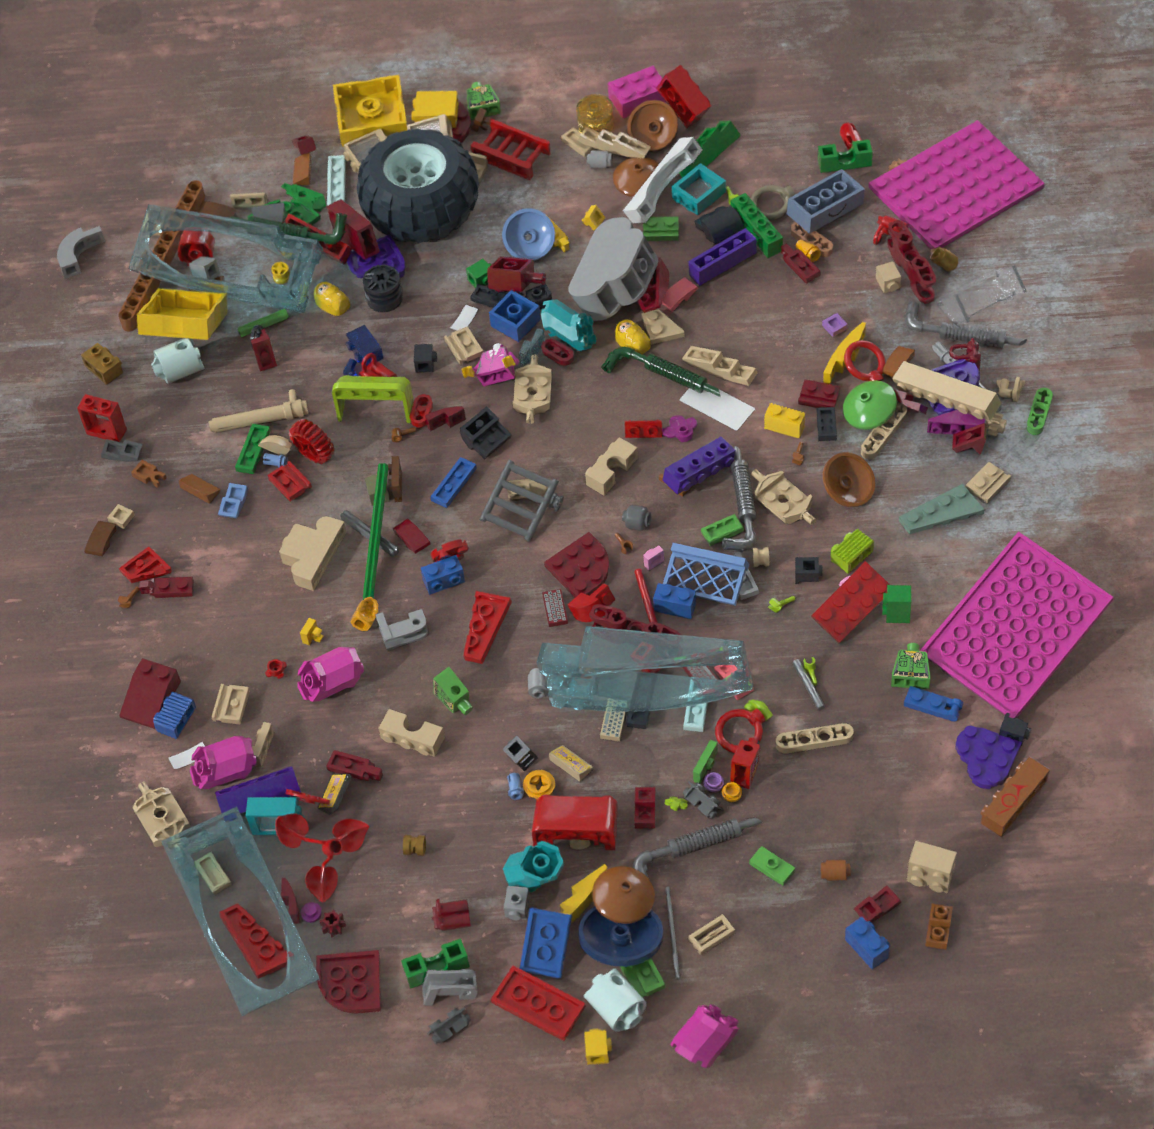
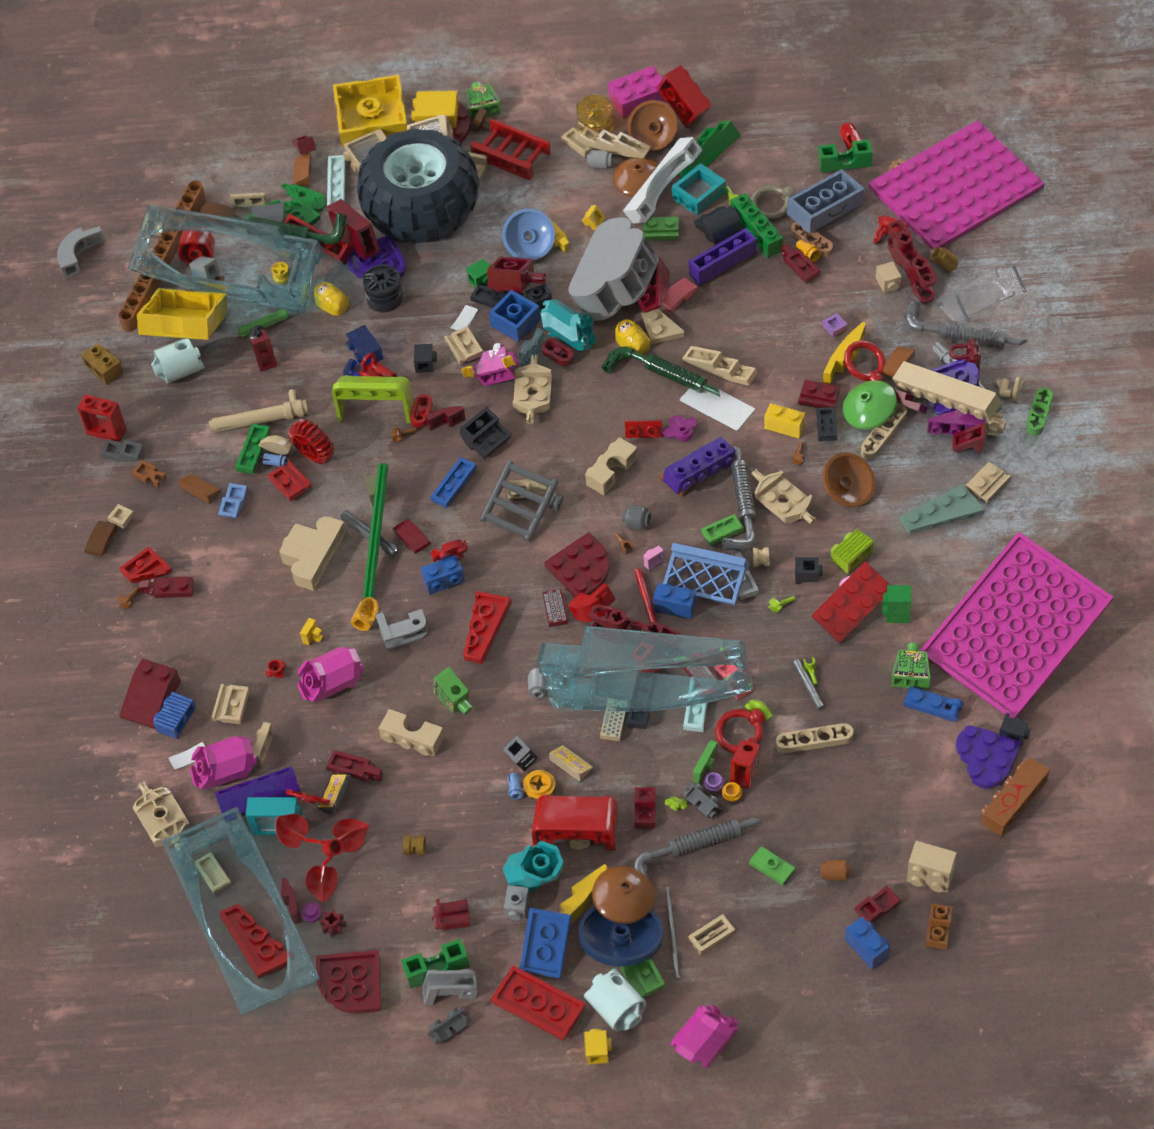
(395, 483): reddish brown plate -> none

